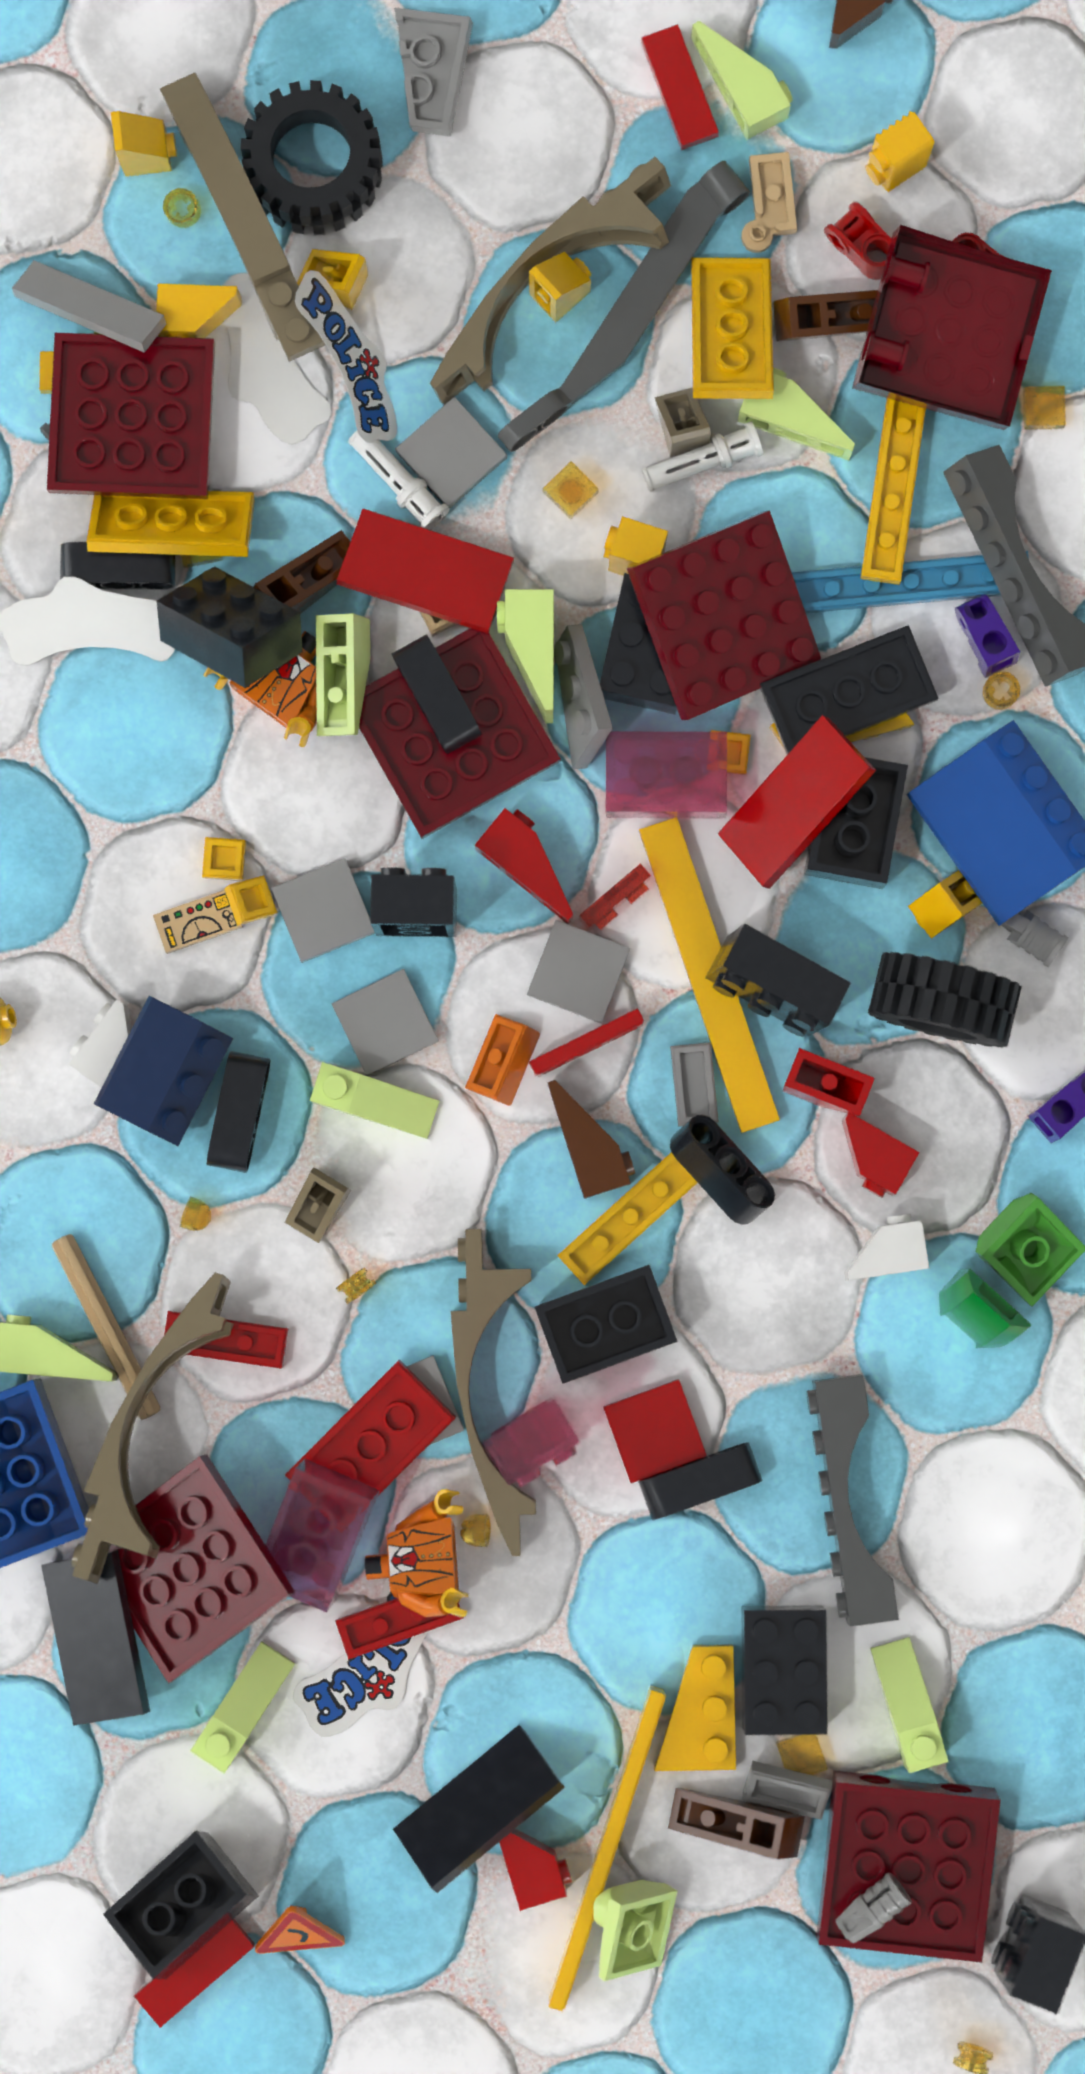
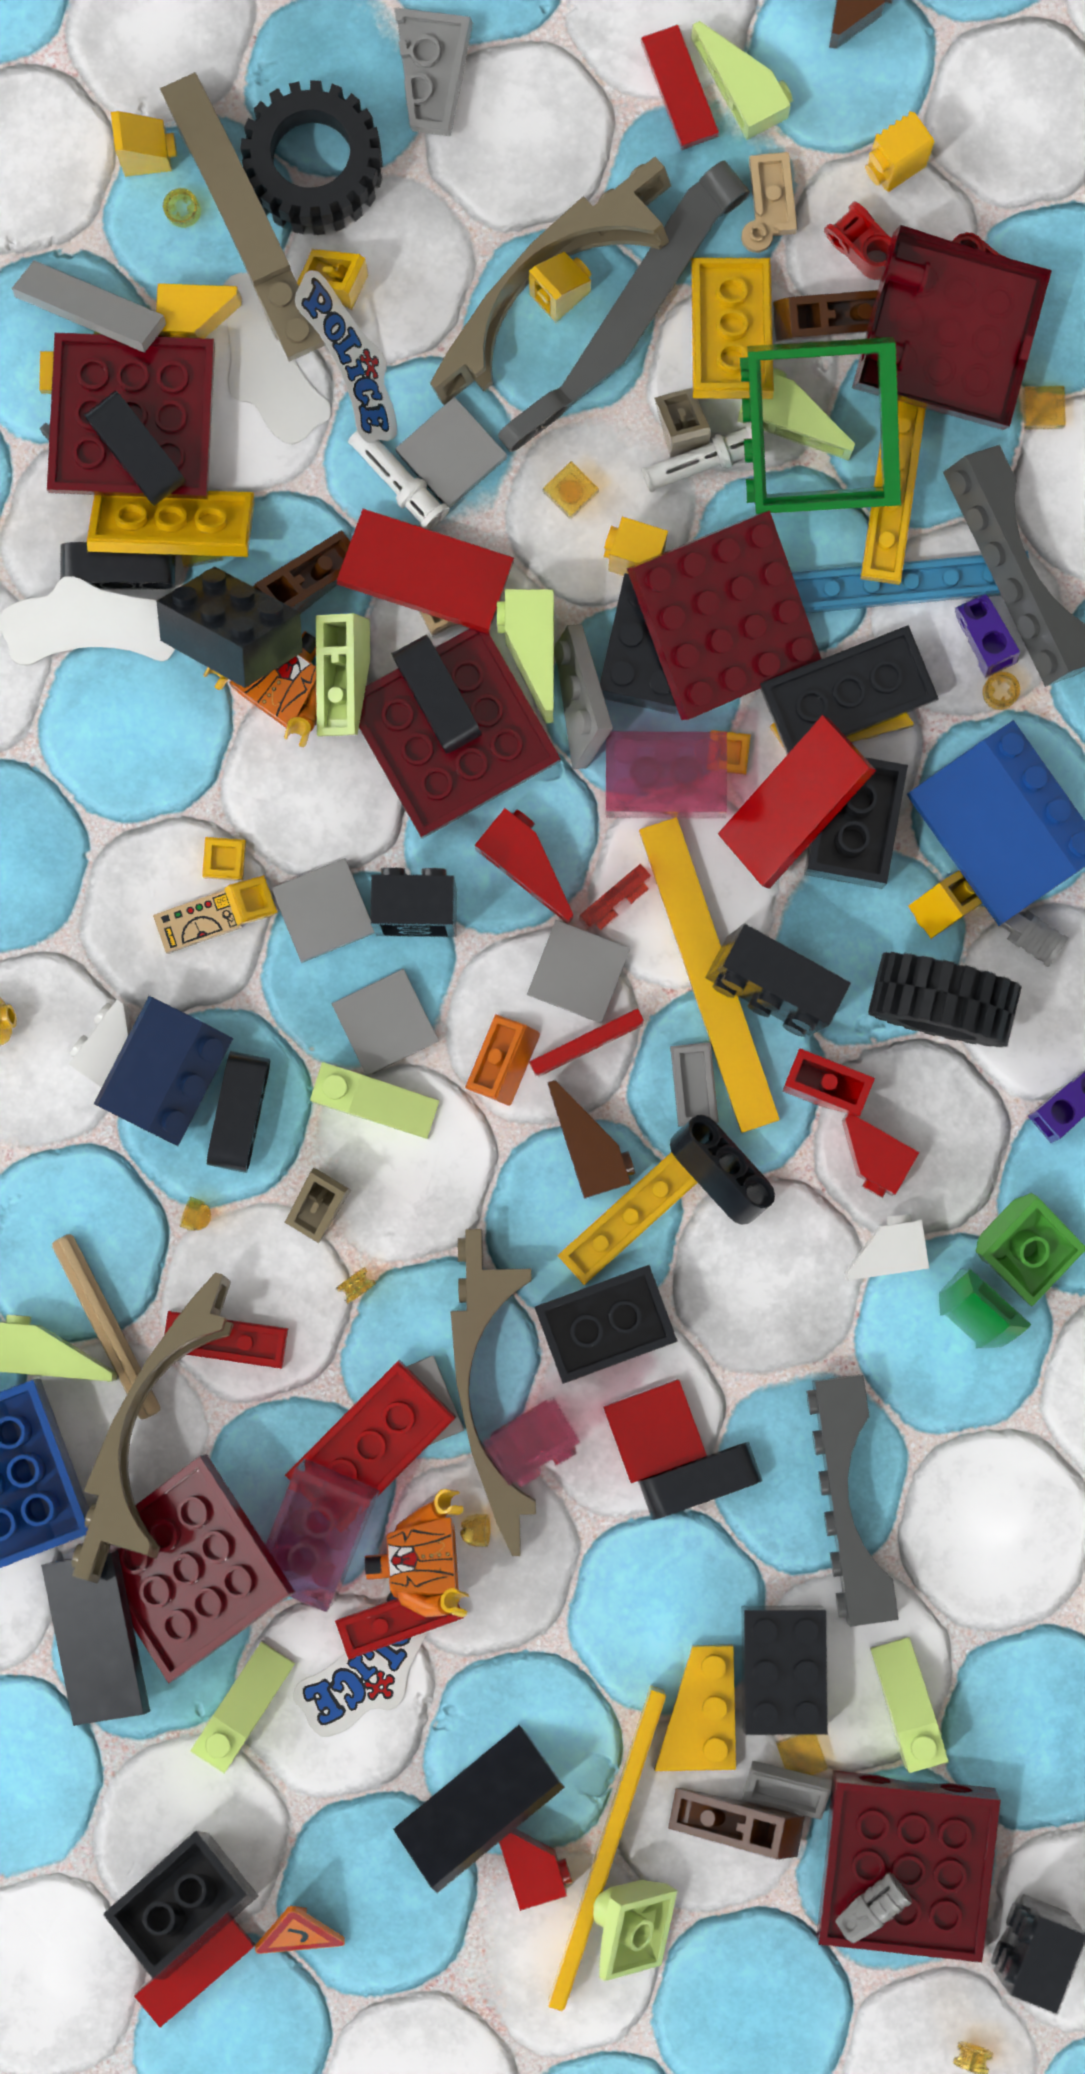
(135, 448): none -> black beam
(754, 449): none -> green window

